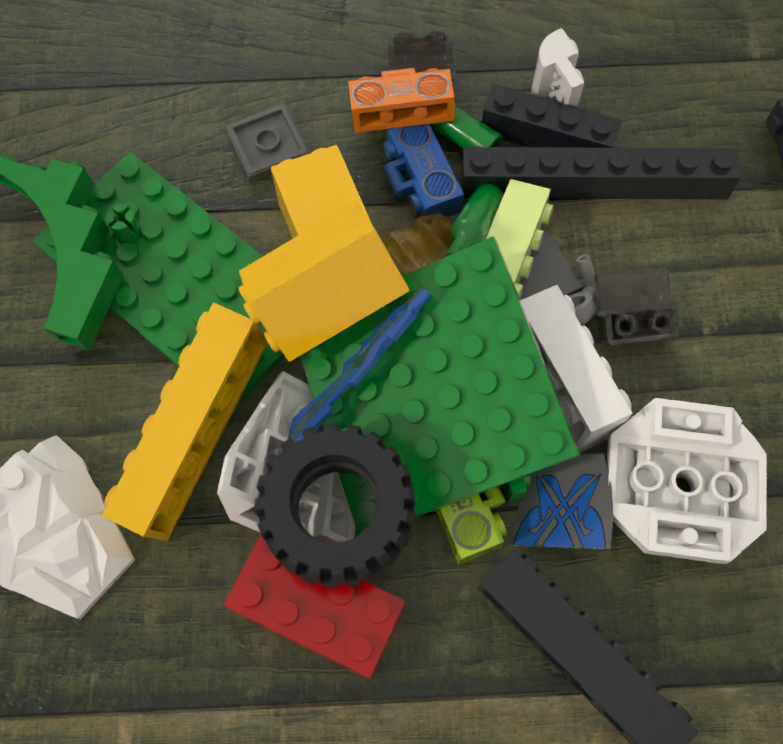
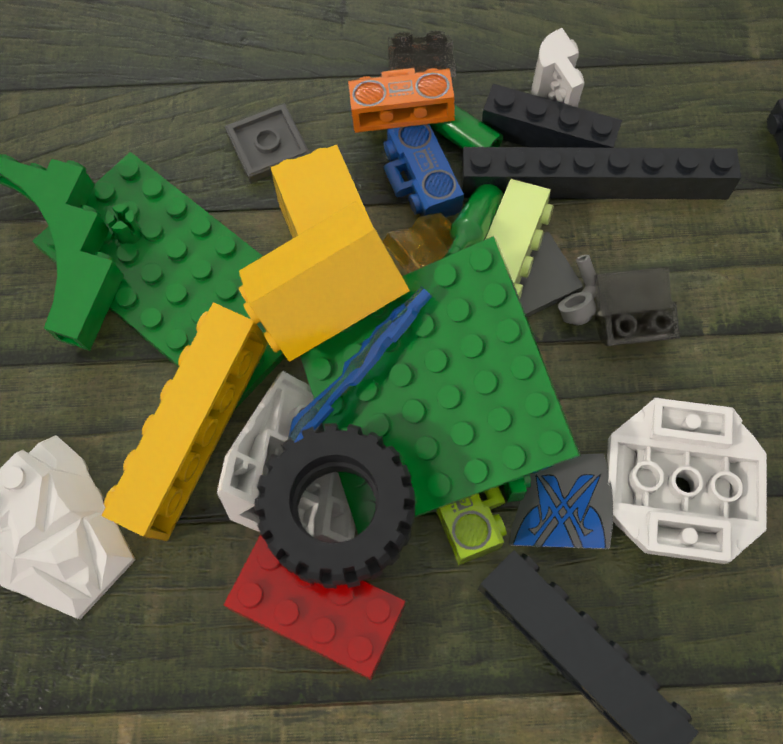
(578, 374): white brick -> none

